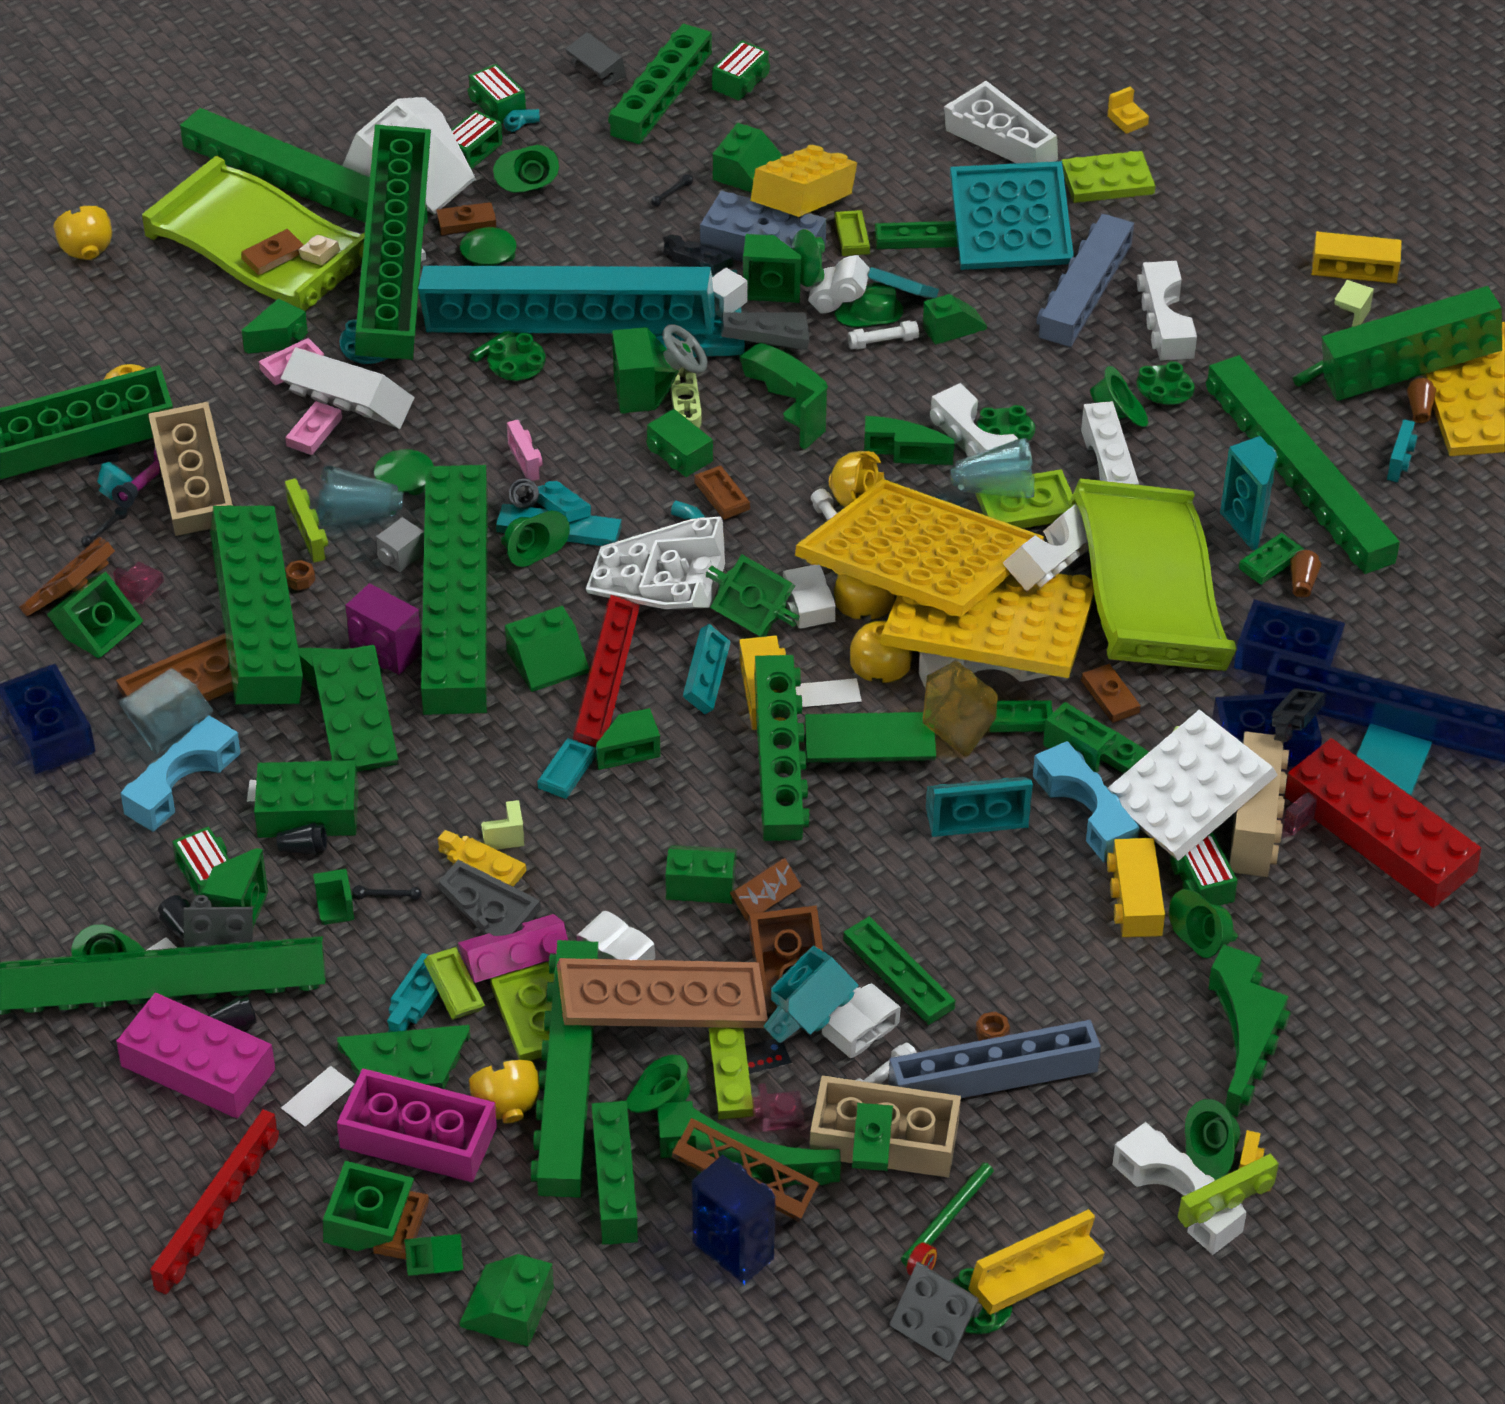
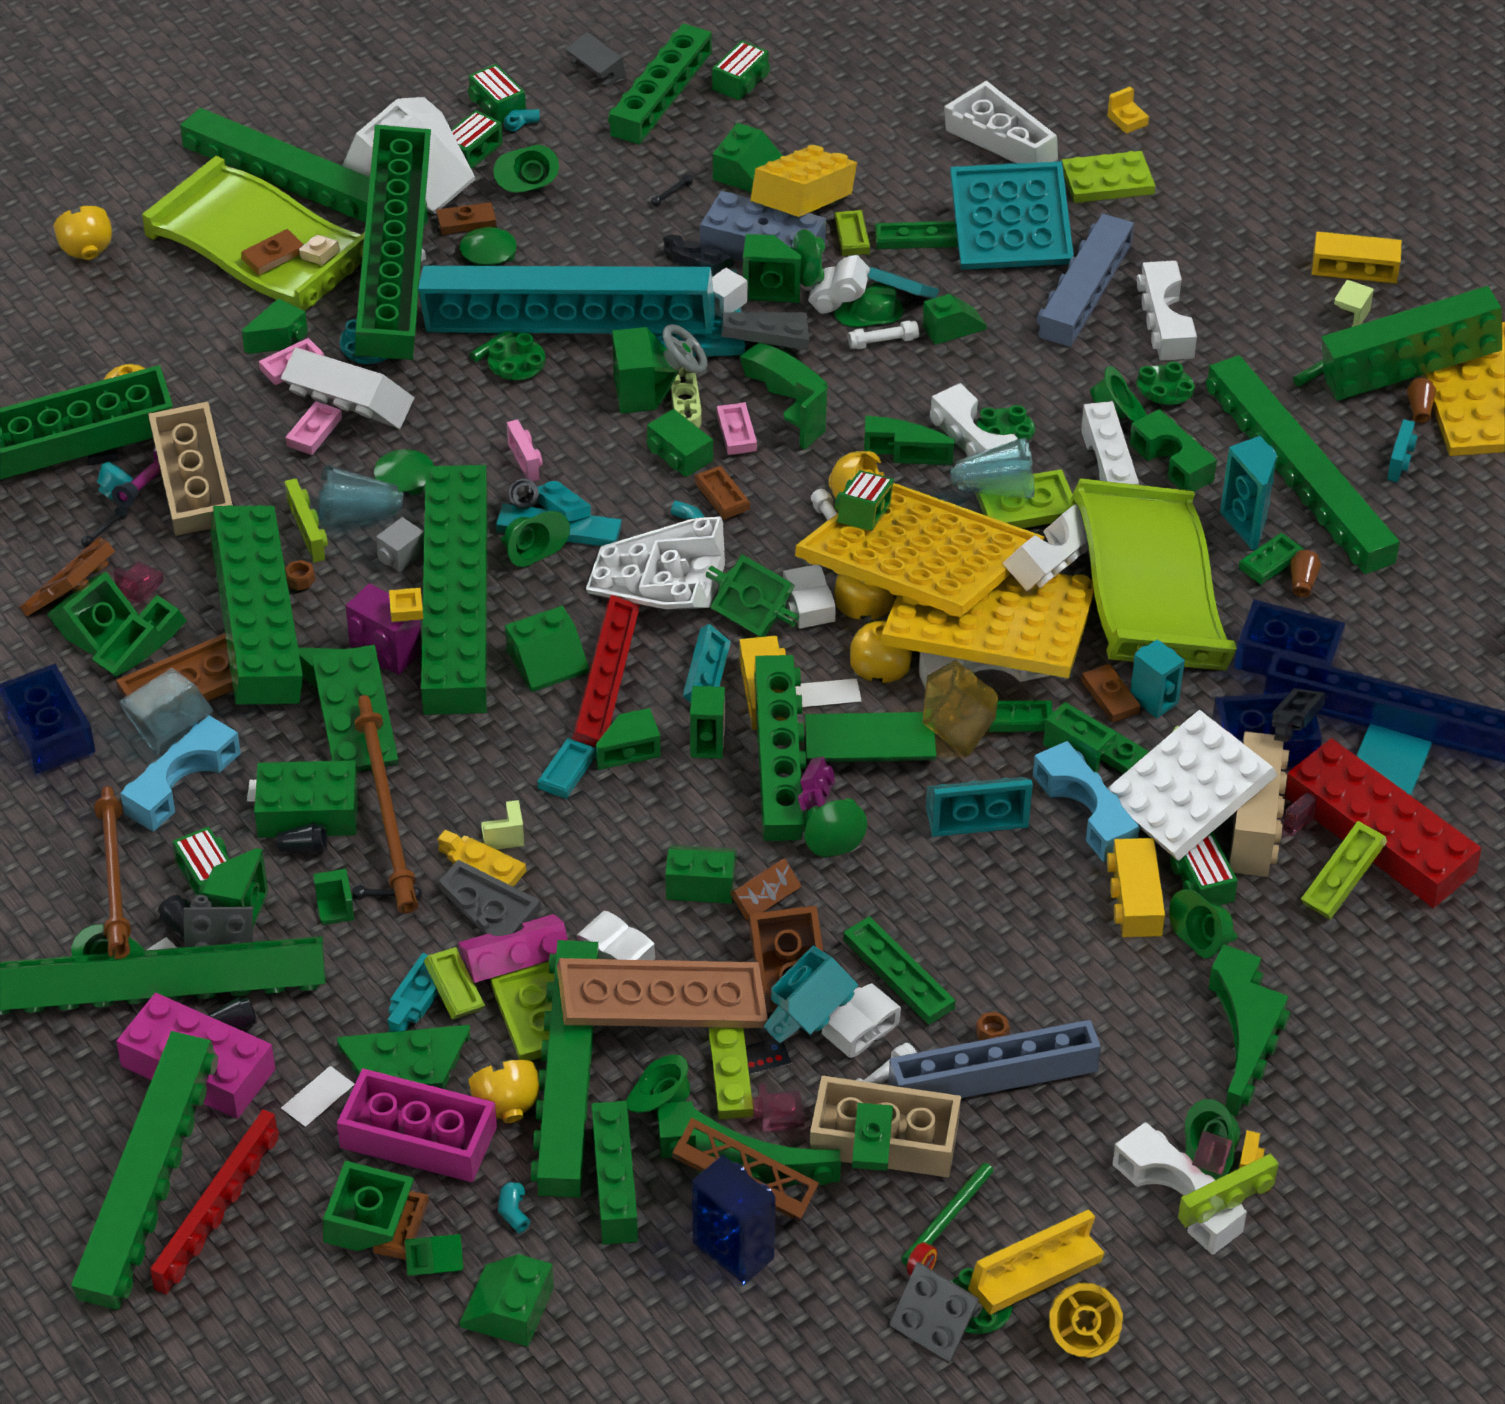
(116, 928): none -> dark orange bar
(139, 636): none -> green slope
(145, 1171): none -> green brick
(401, 879): none -> dark orange bar
(406, 604): none -> yellow plate
(508, 1205): none -> teal arm
(707, 722): none -> green brick
(736, 428): none -> bright pink plate
(816, 784): none -> magenta plate
(835, 828): none -> green dish
(864, 500): none -> green brick
(1085, 1320): none -> yellow cylinder
(1157, 678): none -> teal brick
(1189, 463): none -> green arch
(1212, 1152): none -> clear pink tile
(1344, 870): none -> lime plate

